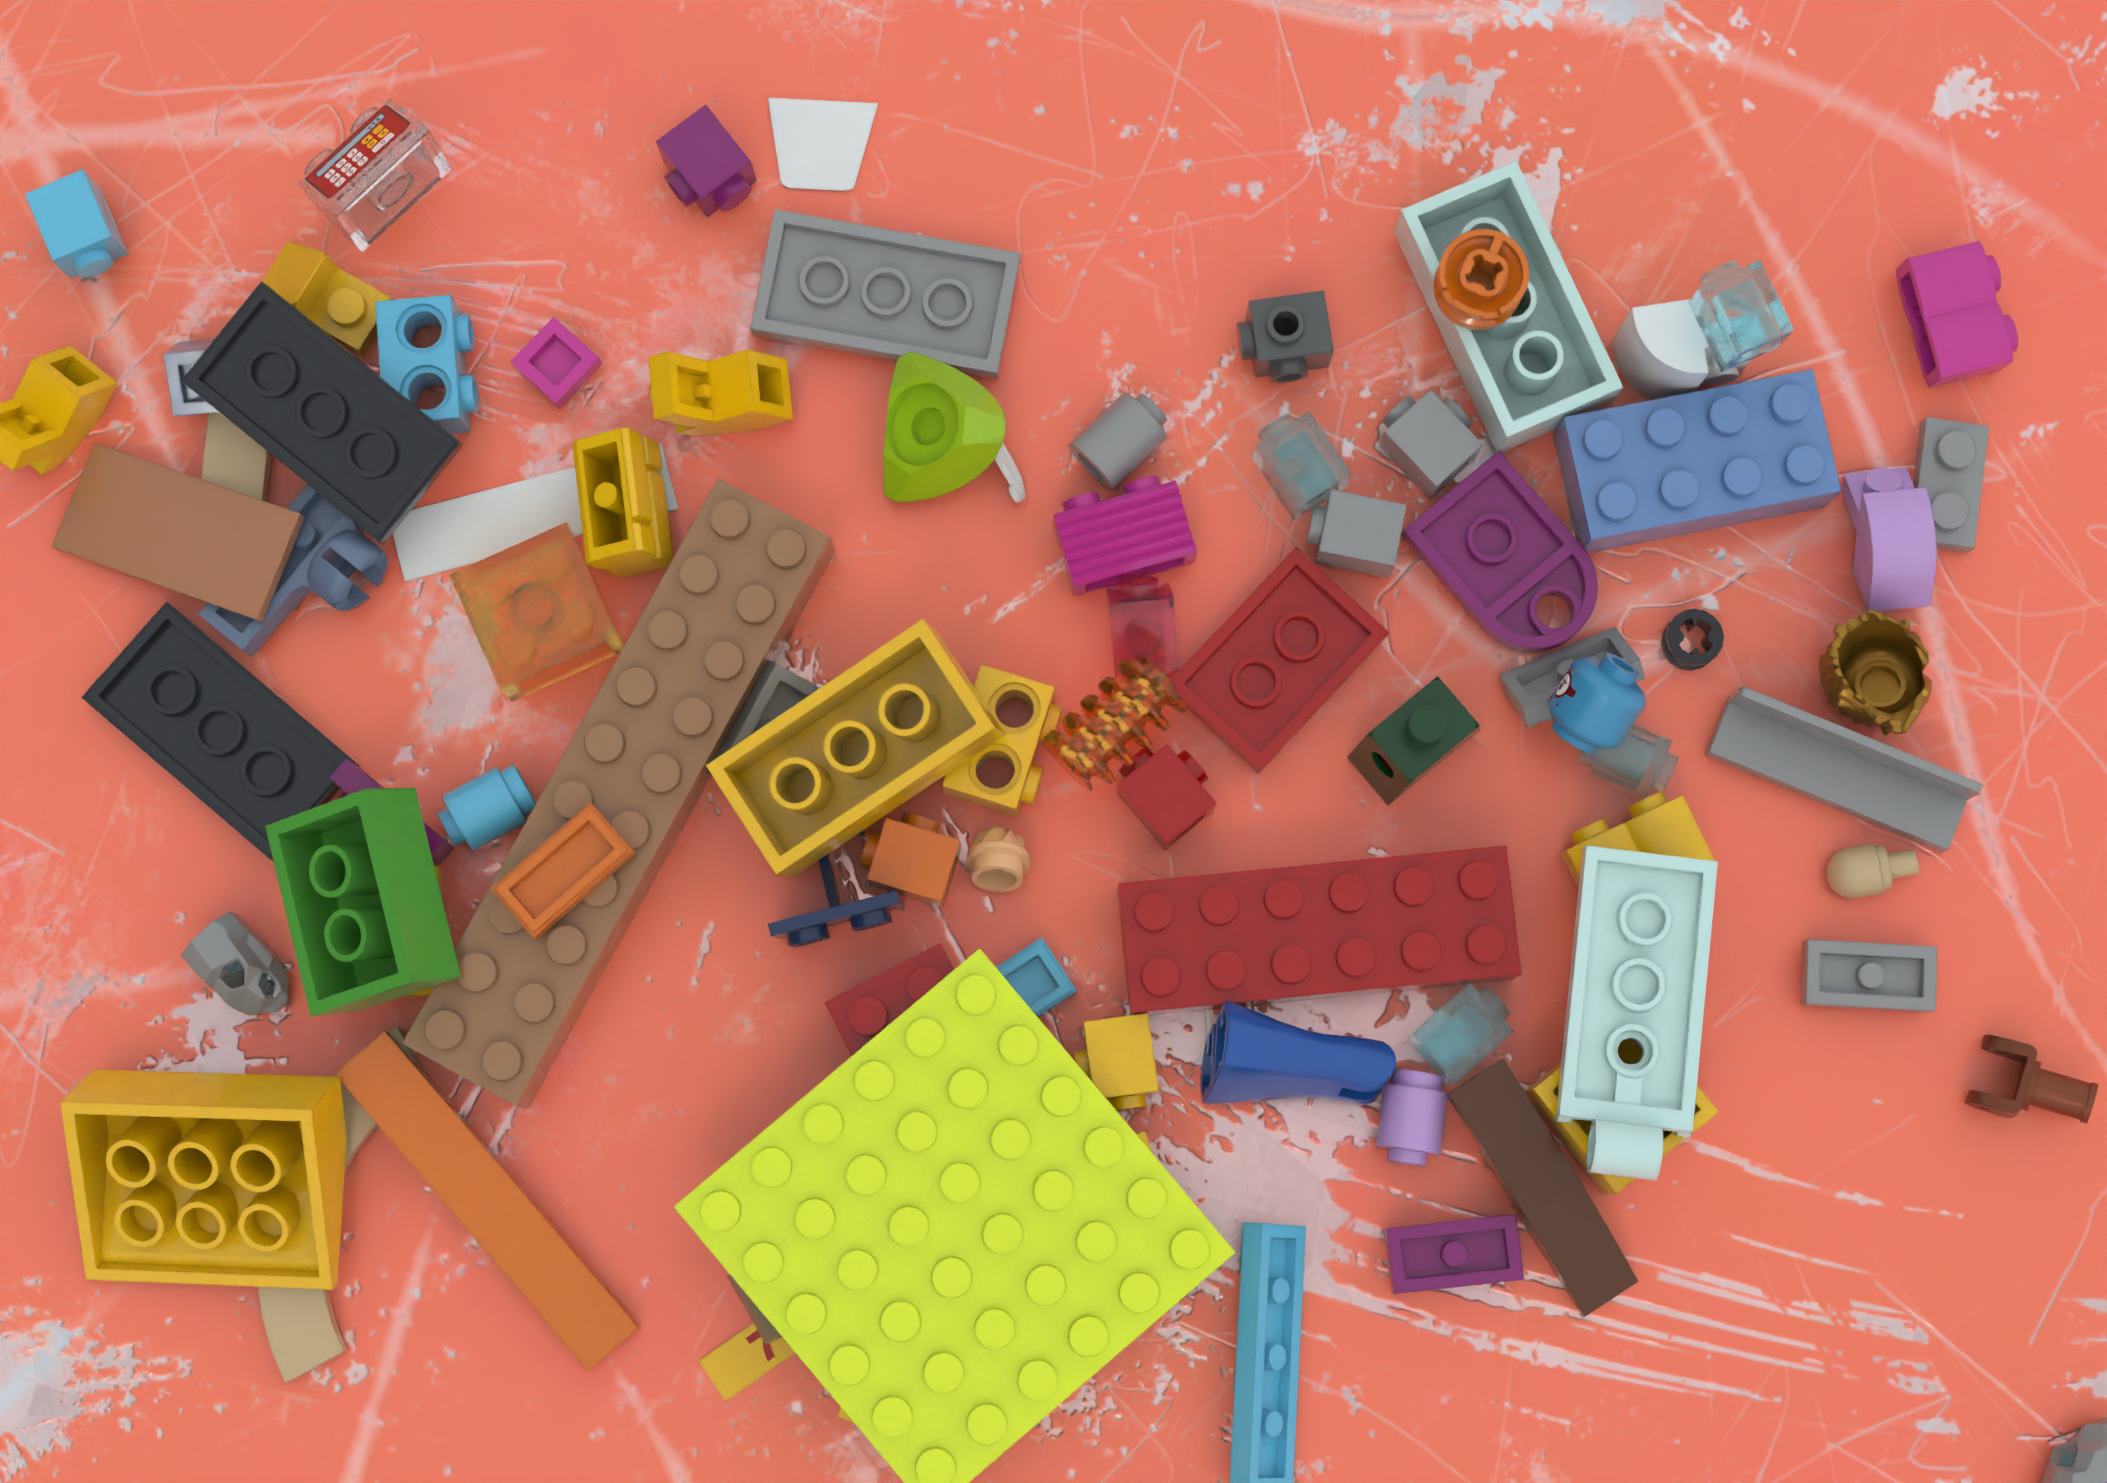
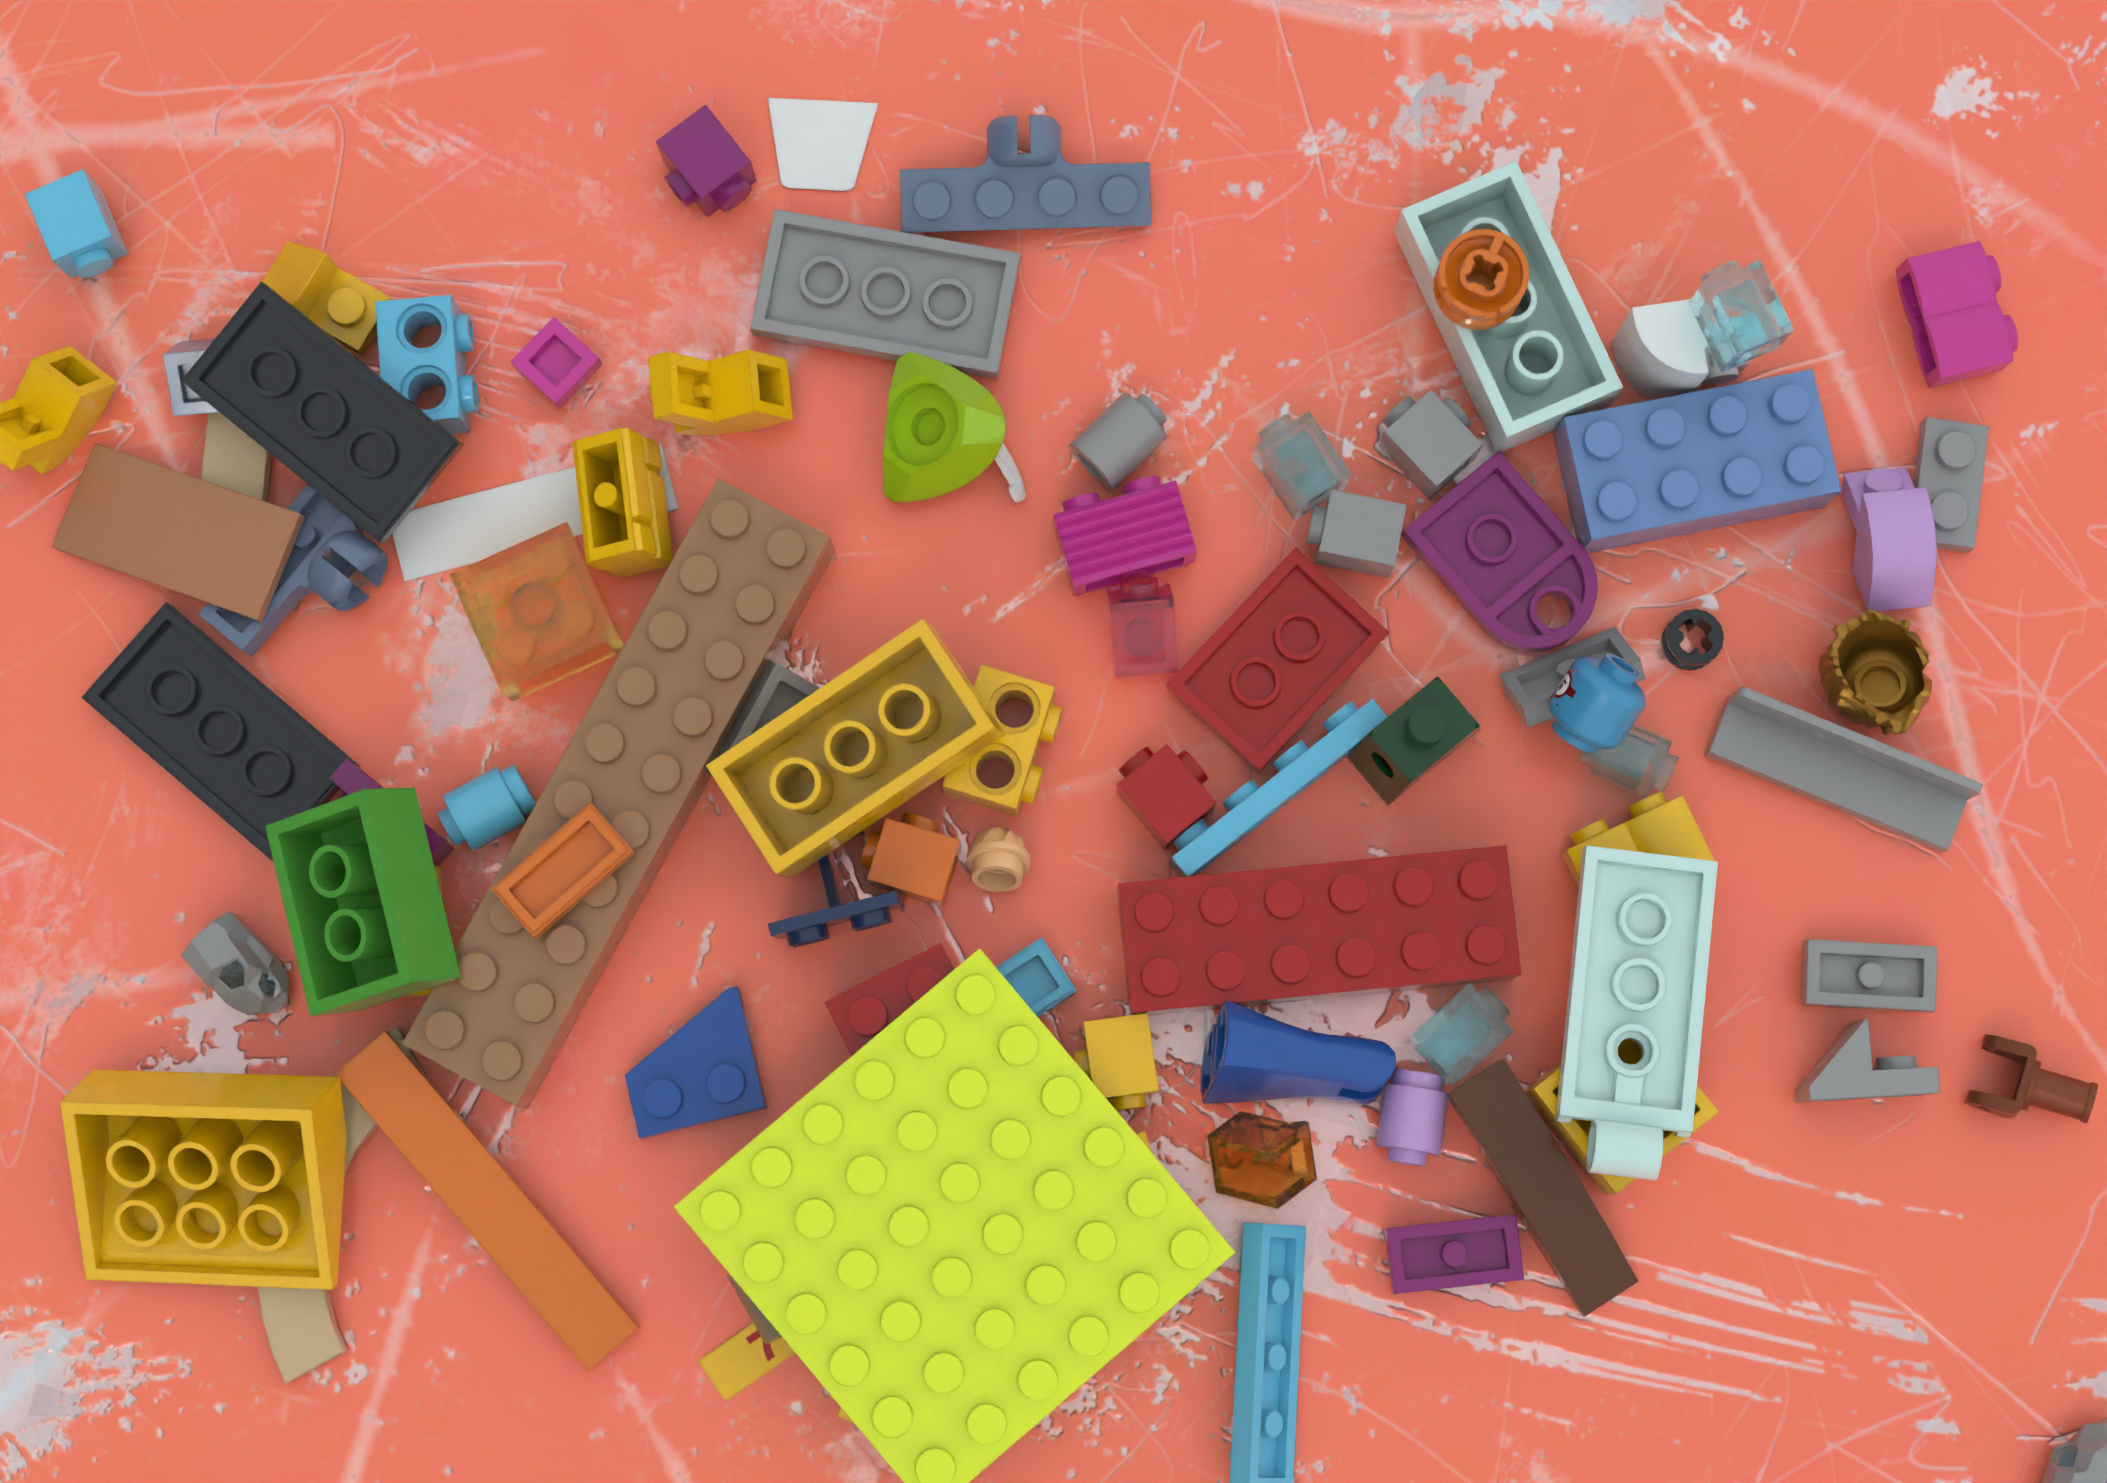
(374, 173): clear slope -> none
(698, 1072): none -> blue wing
(1025, 188): none -> sand blue plate
(1114, 721): clear orange piece -> none
(1254, 805): none -> medium azure plate
(1261, 1159): none -> clear orange window
(1286, 336): dark grey brick -> none
(1848, 1072): none -> light grey slope
(1868, 870): tan cylinder -> none

